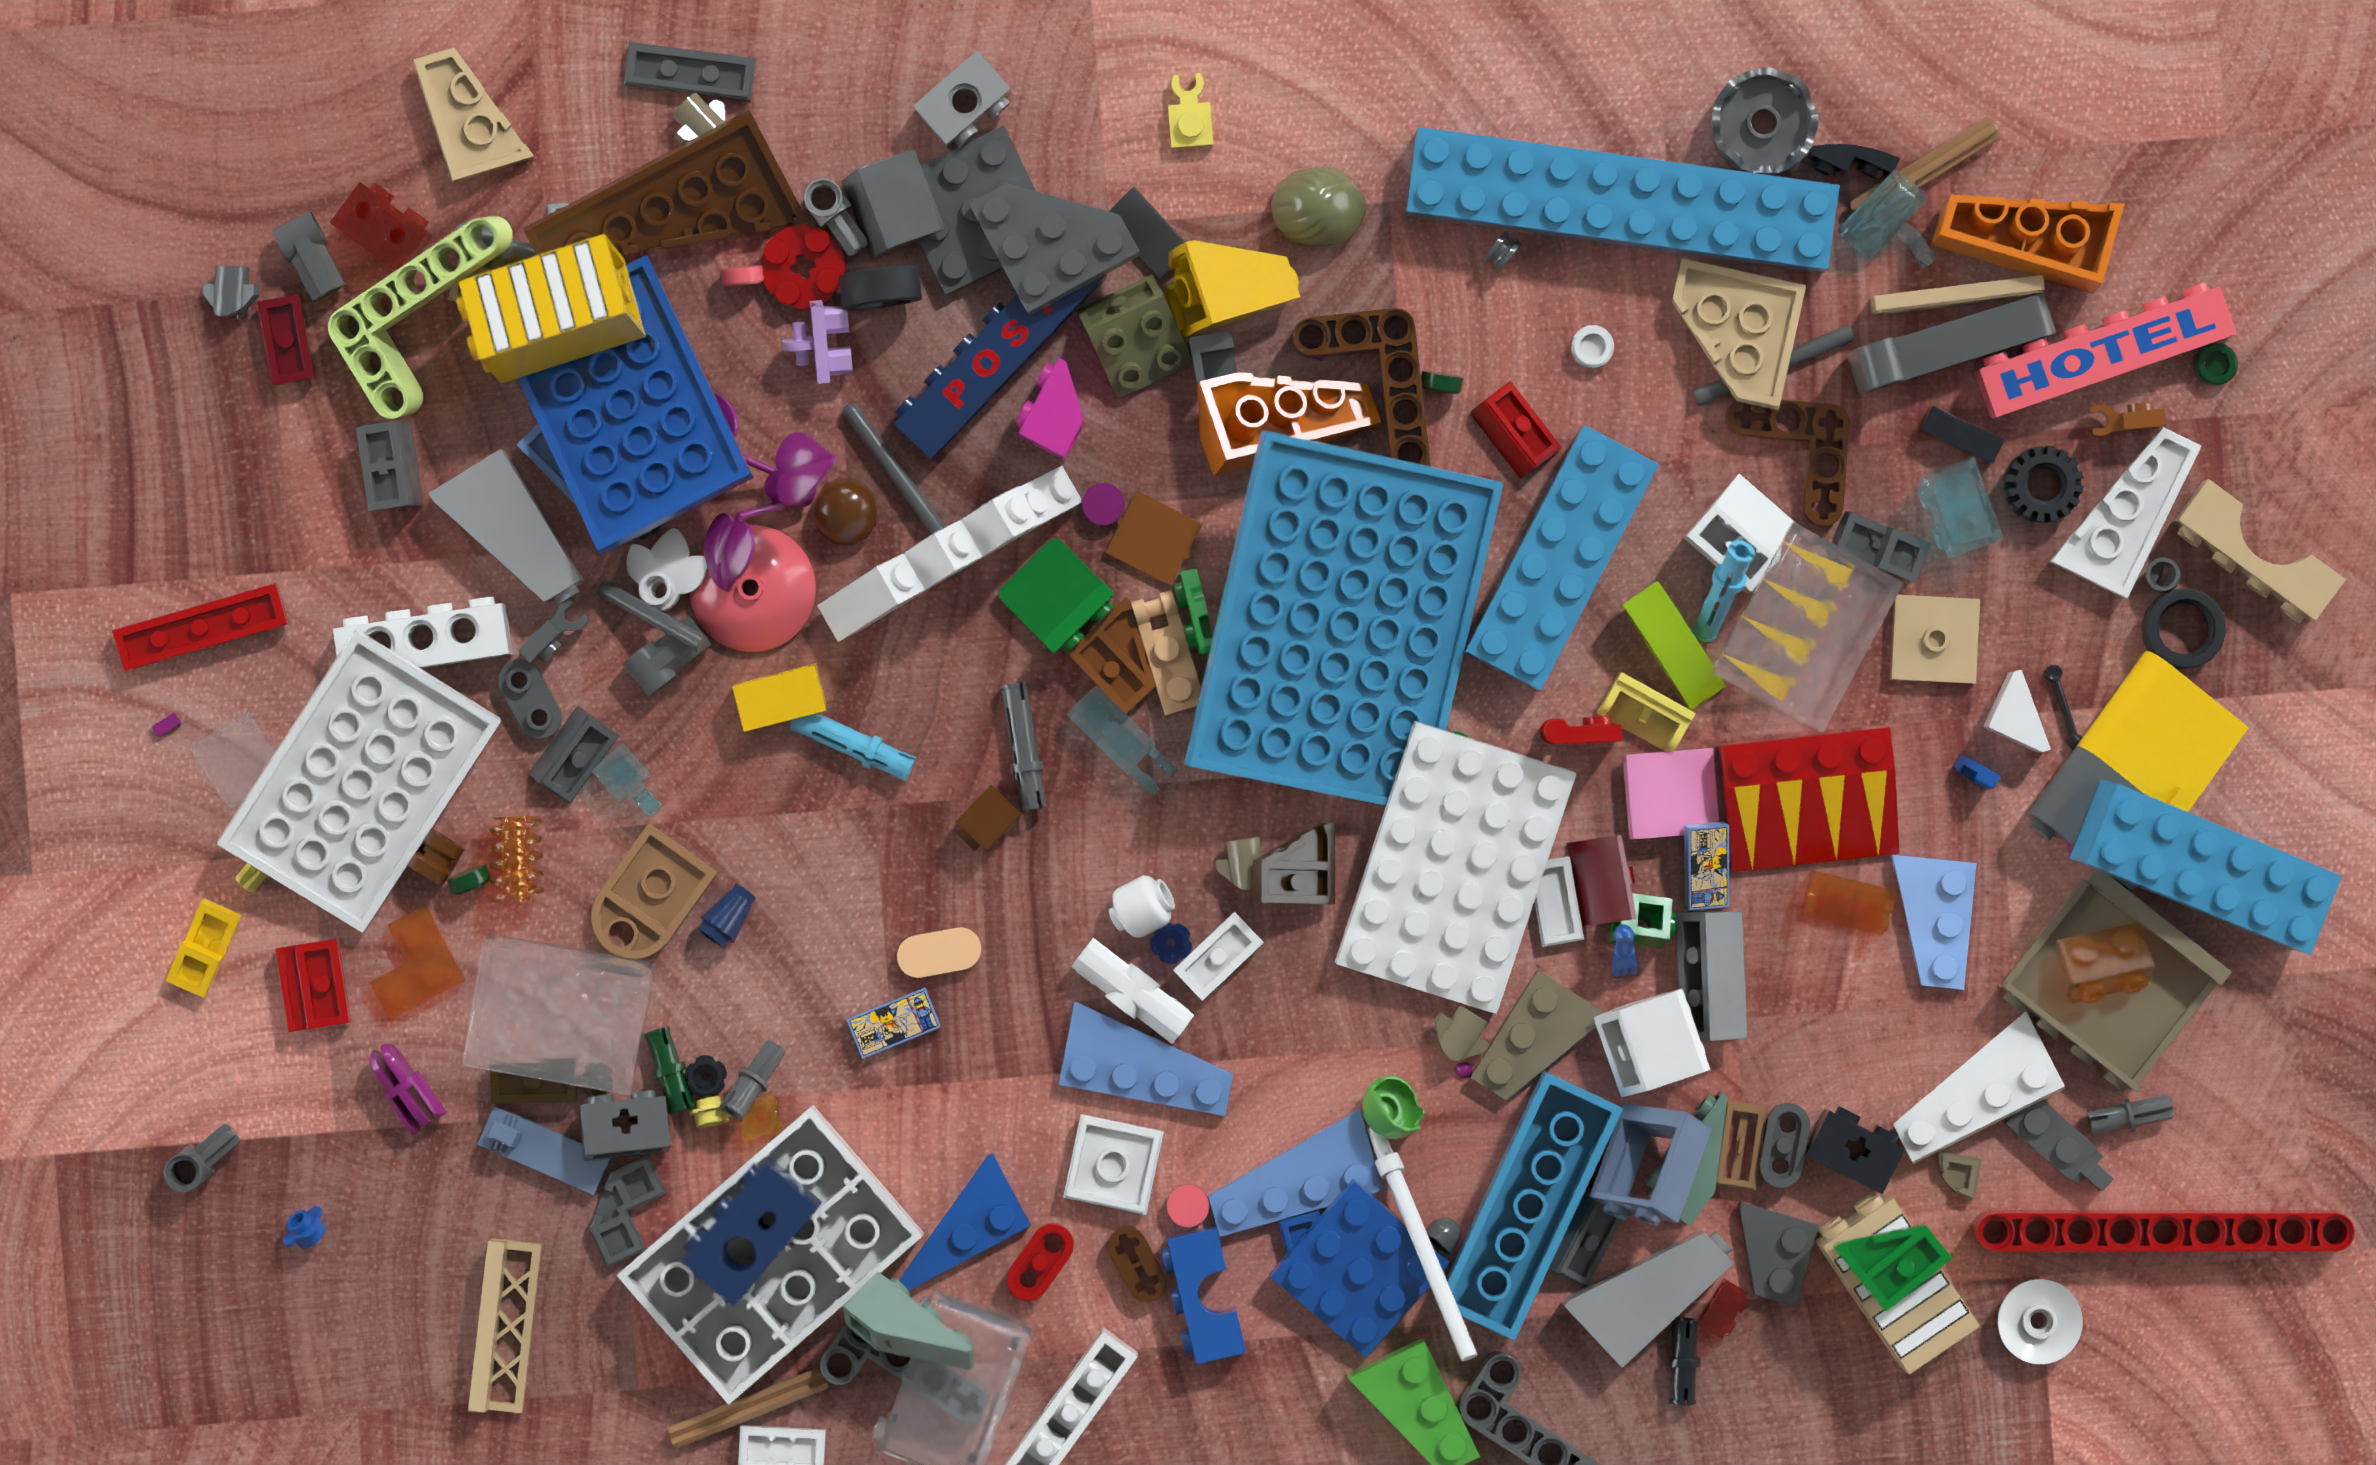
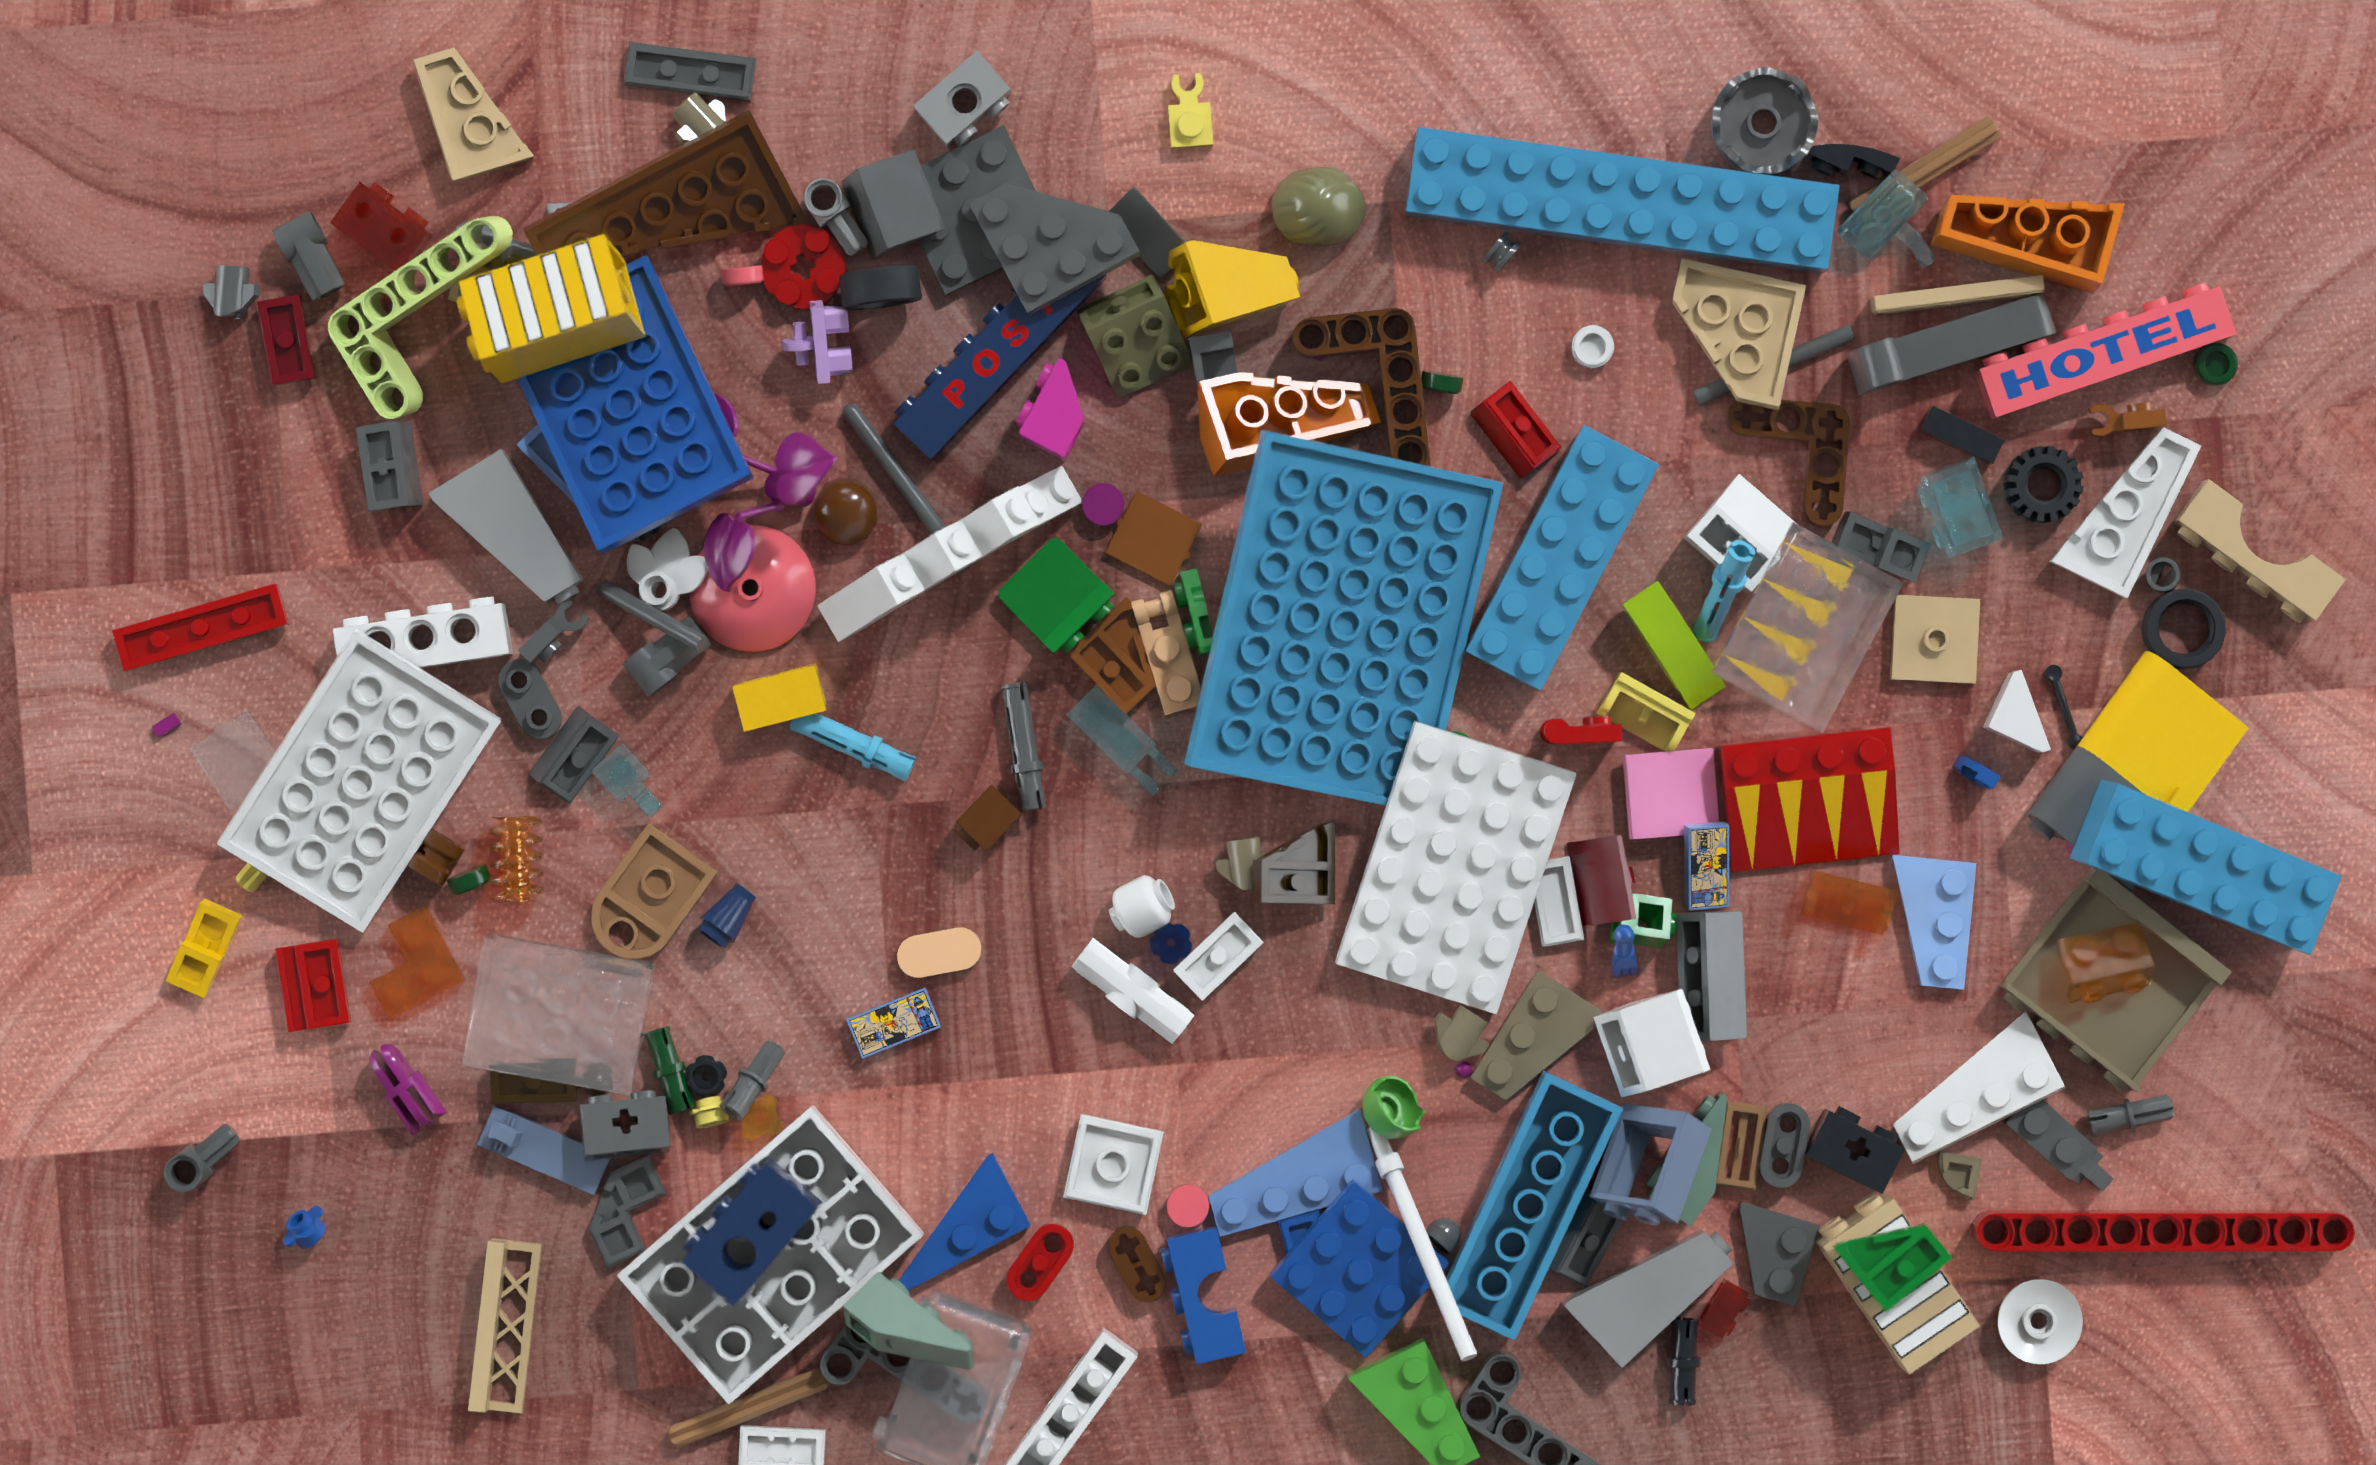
(1127, 1063): medium blue wing -> none

